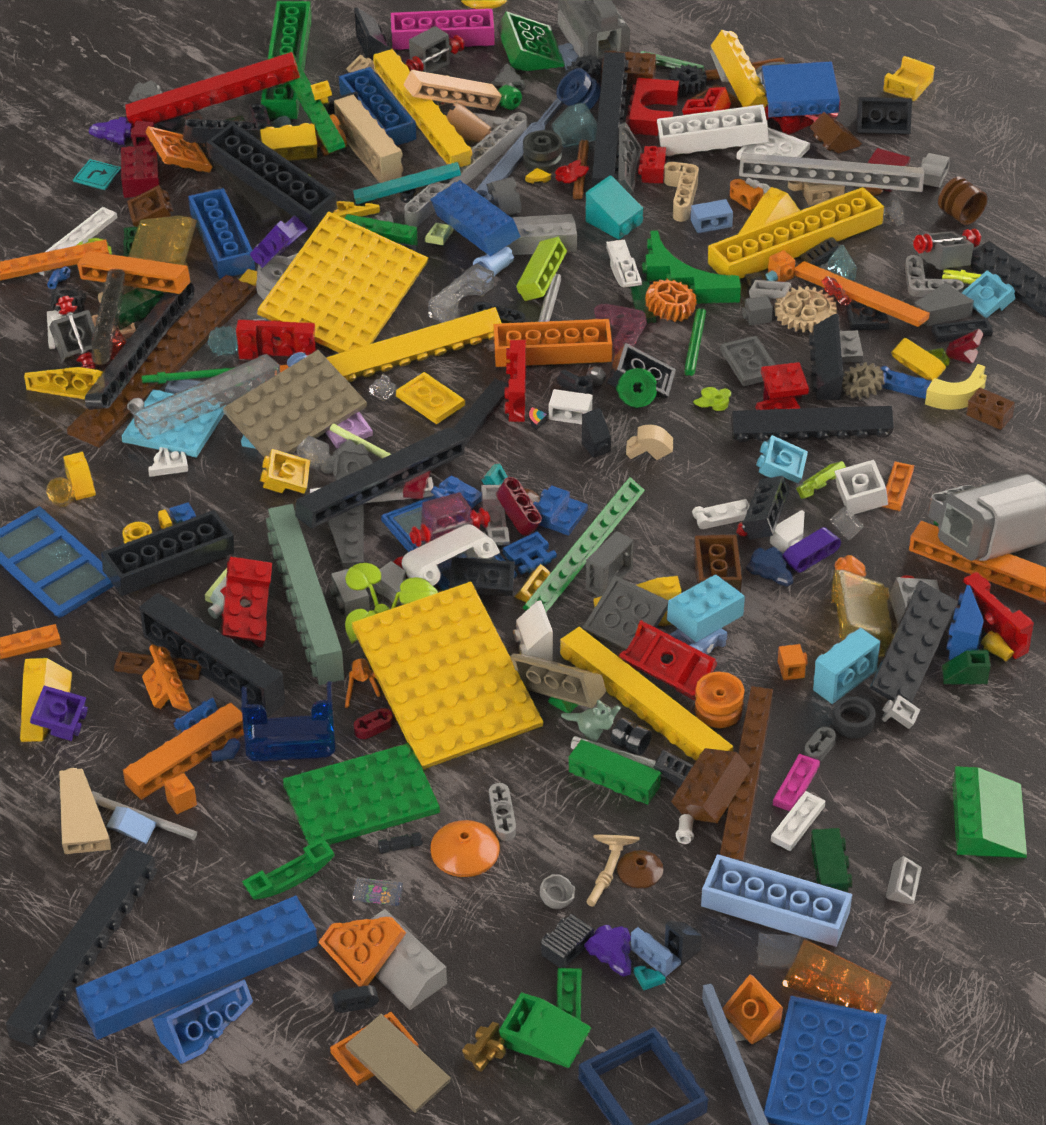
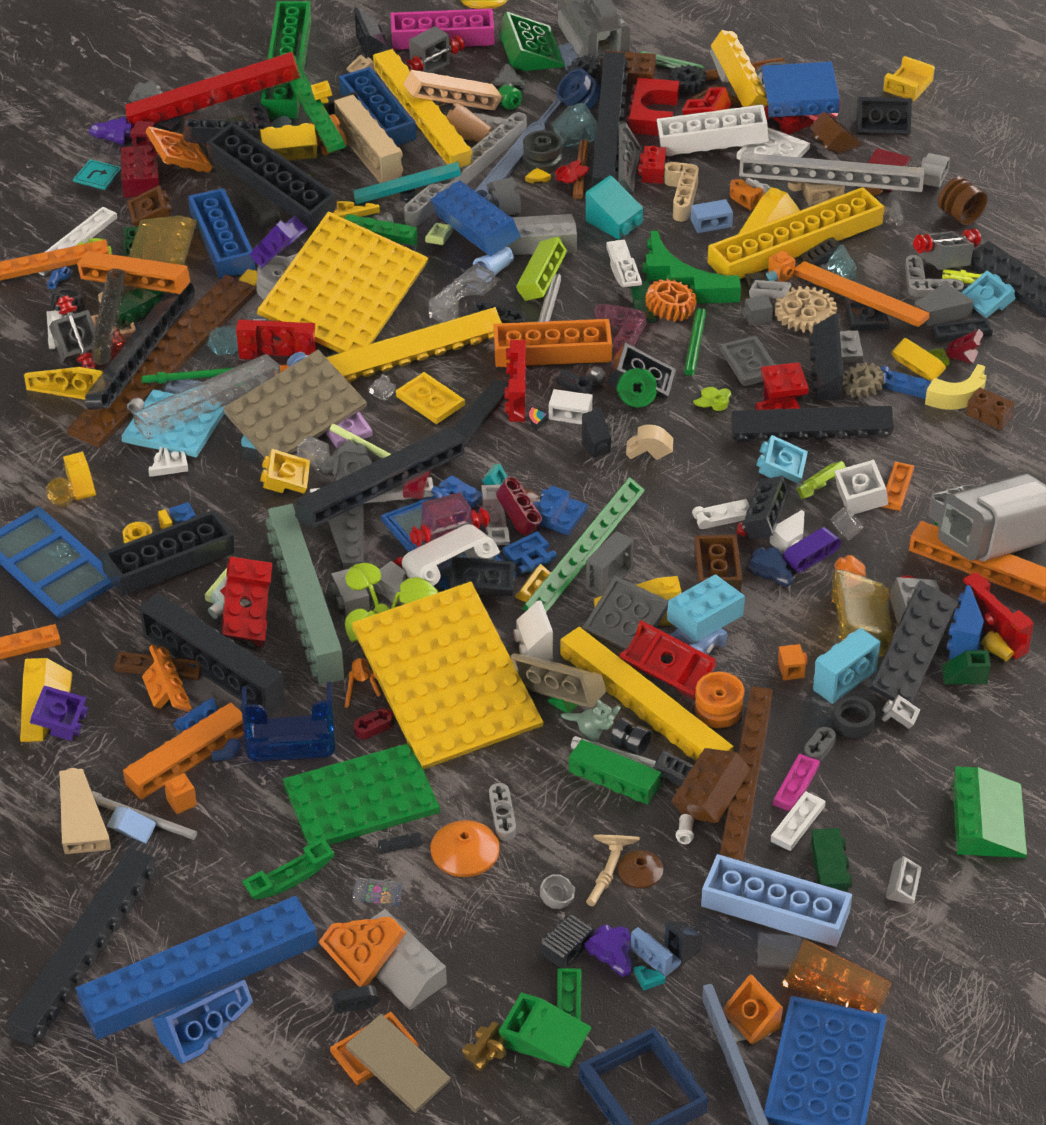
(832, 287): clear red plate -> none

